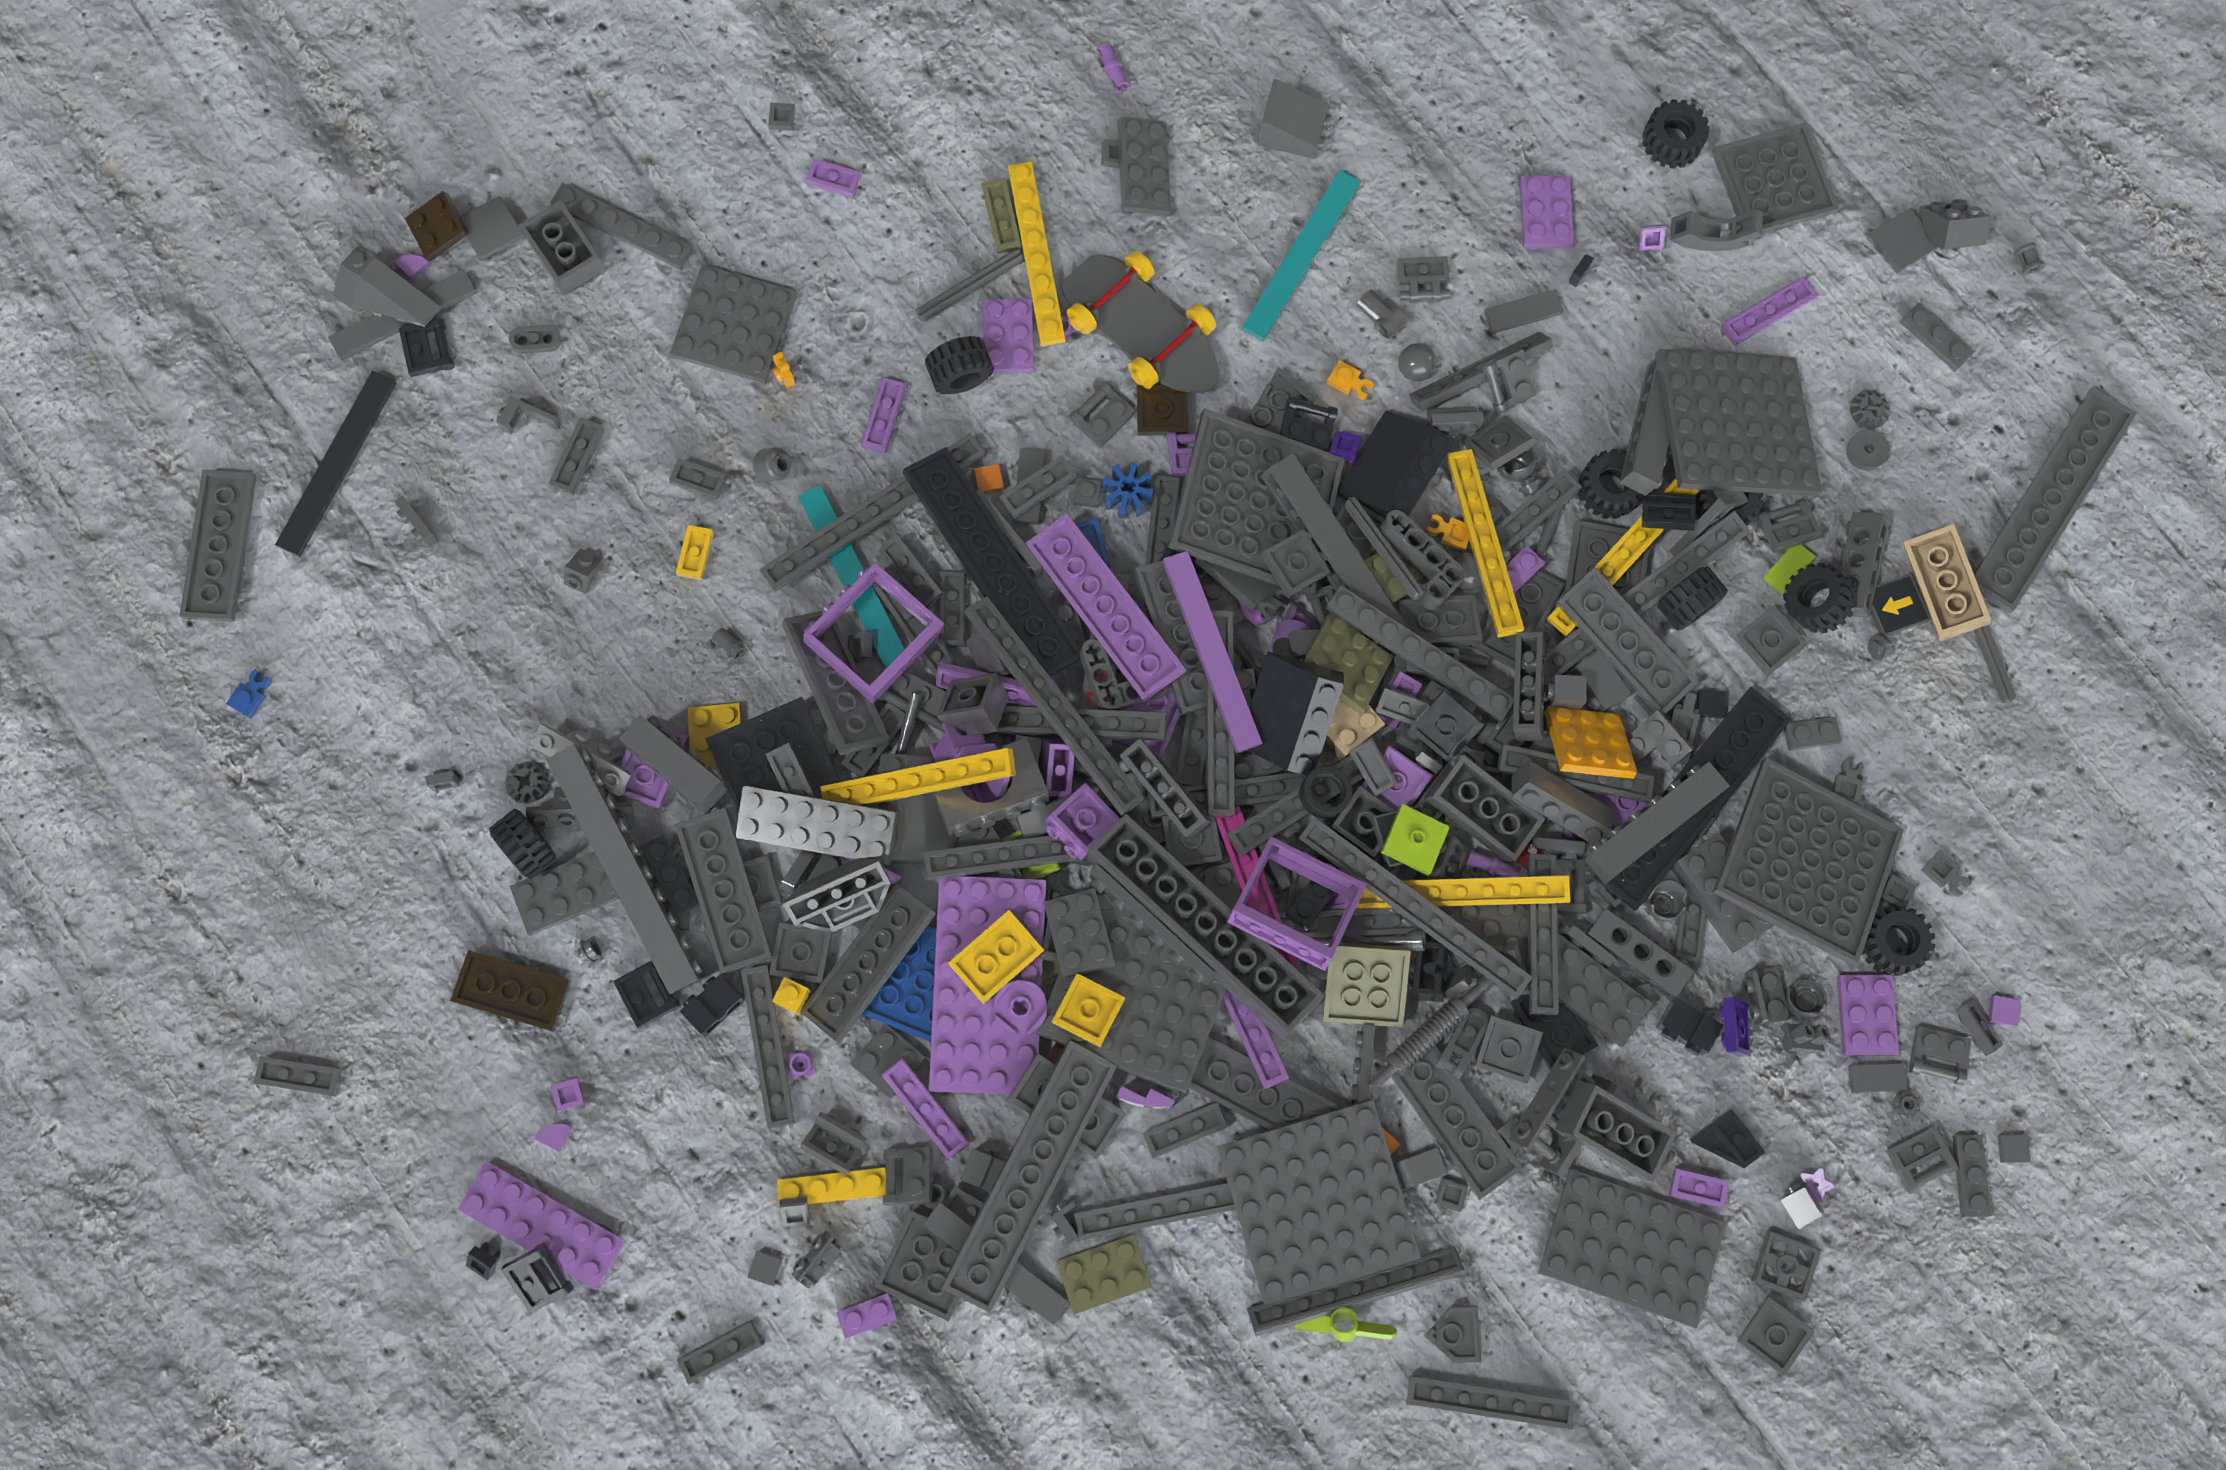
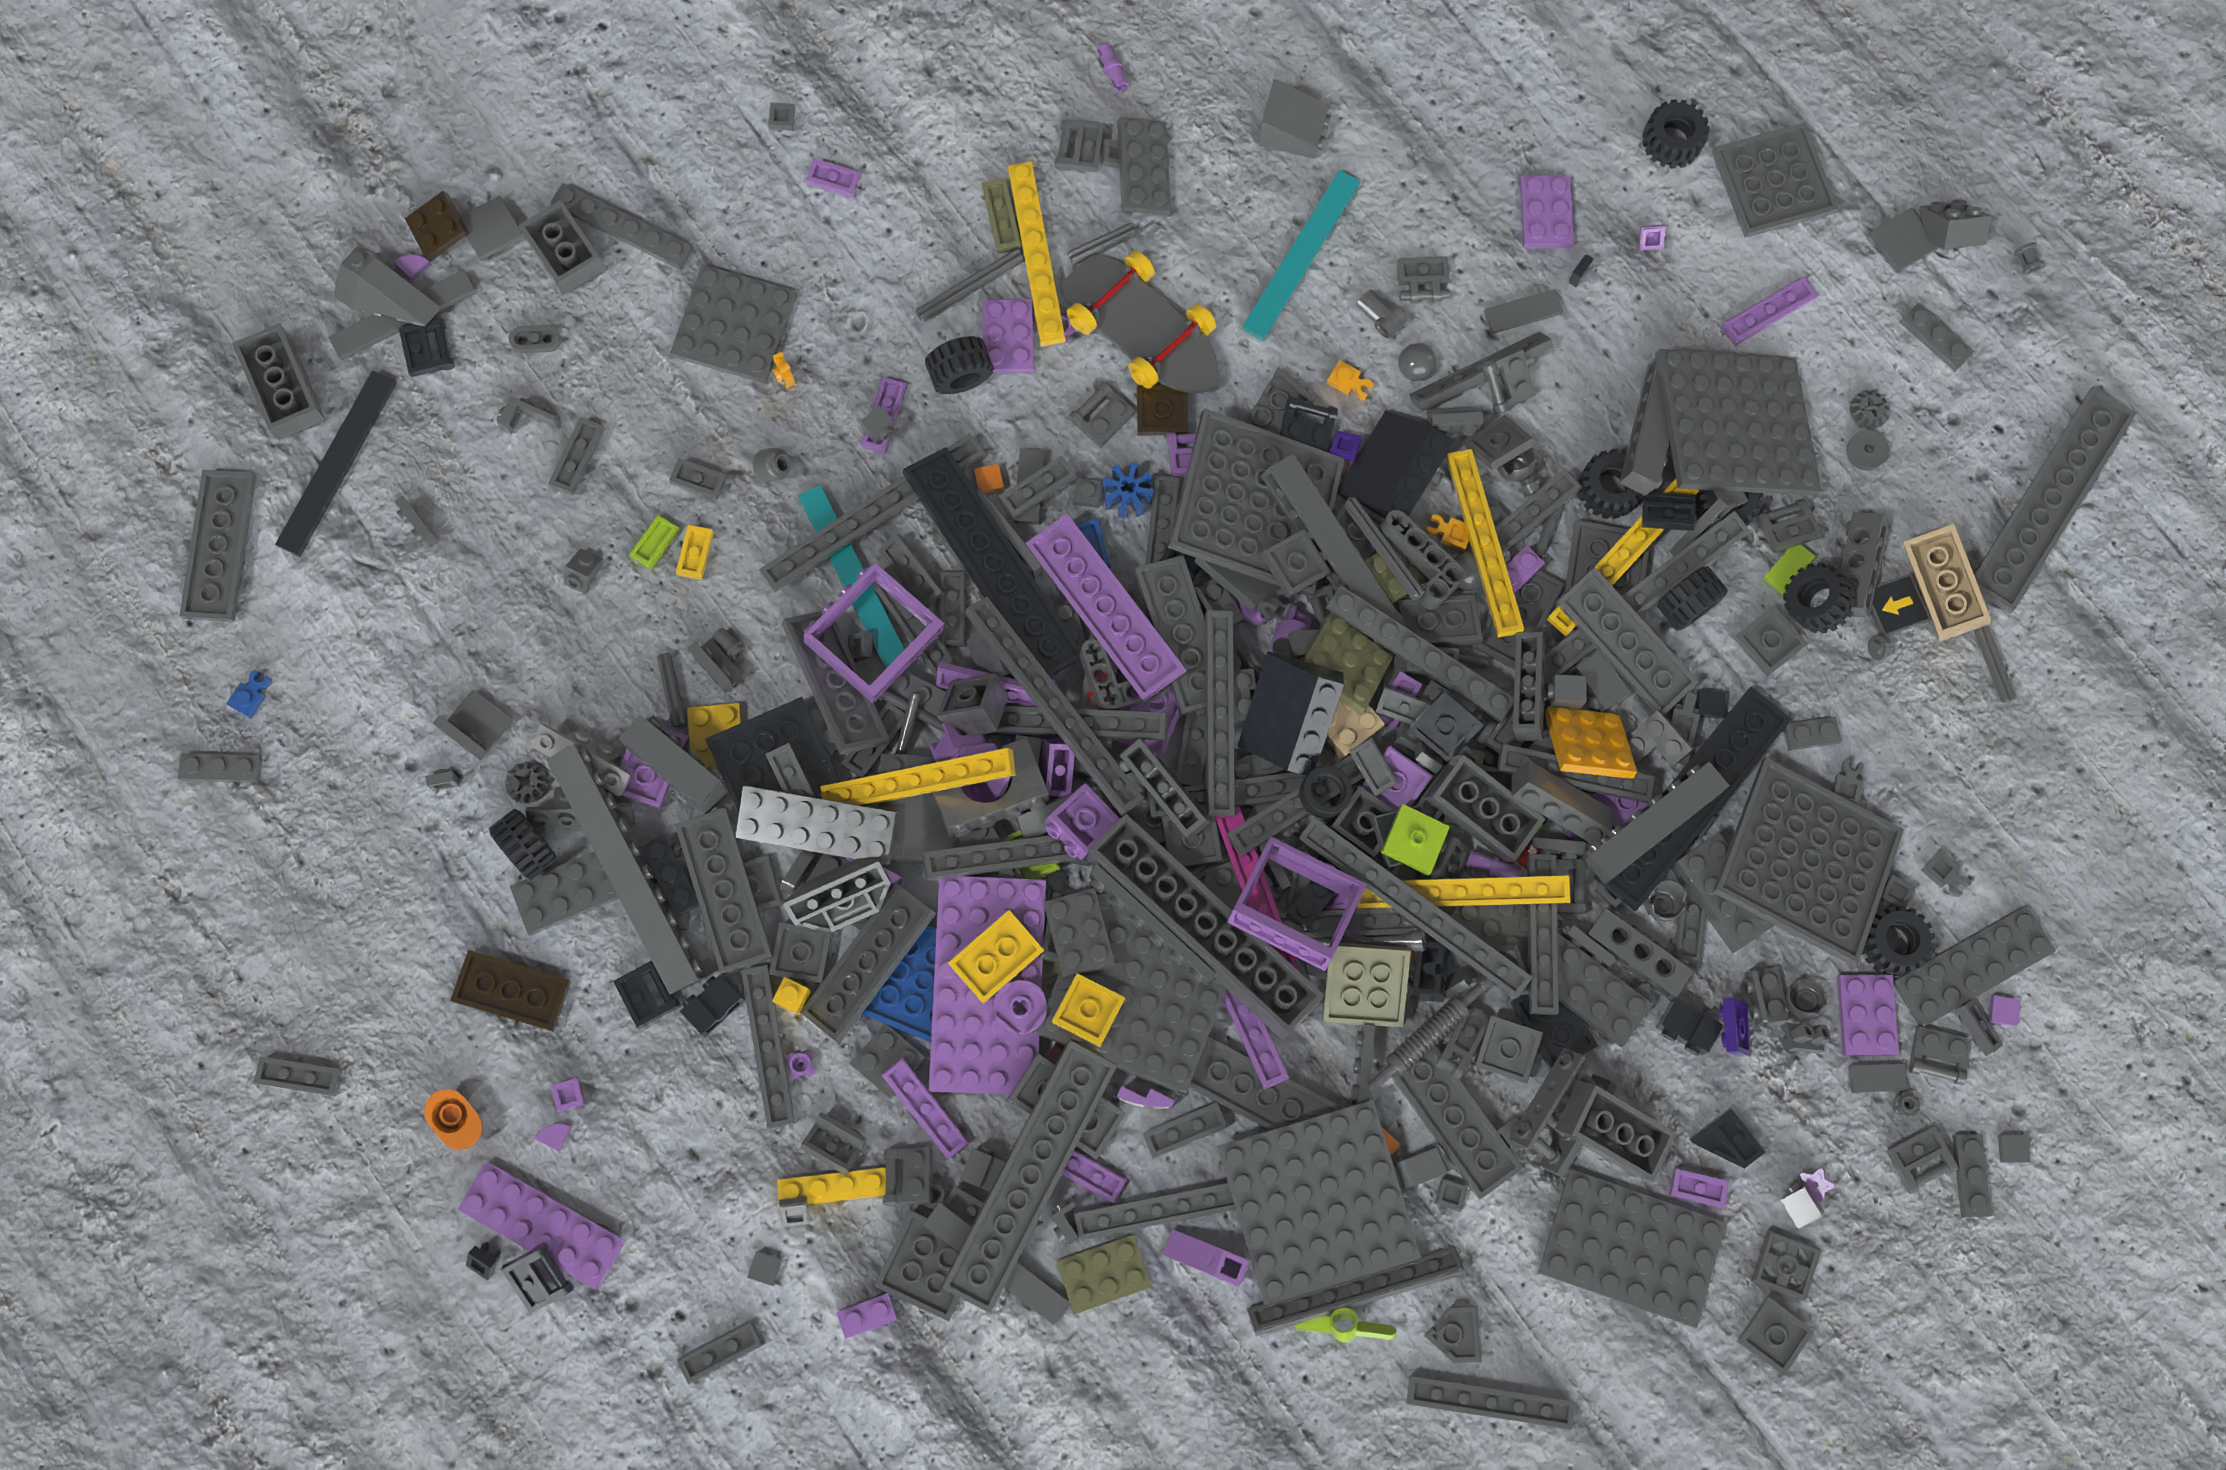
(220, 768): none -> dark grey plate
(278, 381): none -> dark grey brick
(453, 1119): none -> orange piece
(475, 724): none -> dark grey bracket
(589, 950): dark grey plate -> none
(654, 542): none -> lime tile
(671, 690): none -> dark grey axle
(716, 664): none -> dark grey bracket
(809, 1267): dark grey hinge -> none
(878, 425): none -> dark grey plate
(1087, 147): none -> dark grey plate
(1094, 1176): none -> medium lavender tile
(1102, 243): none -> dark grey axle
(1205, 1258): none -> medium lavender slope
(1212, 652): medium lavender tile -> none
(1716, 234): dark grey arch -> none
(1973, 966): none -> dark grey plate

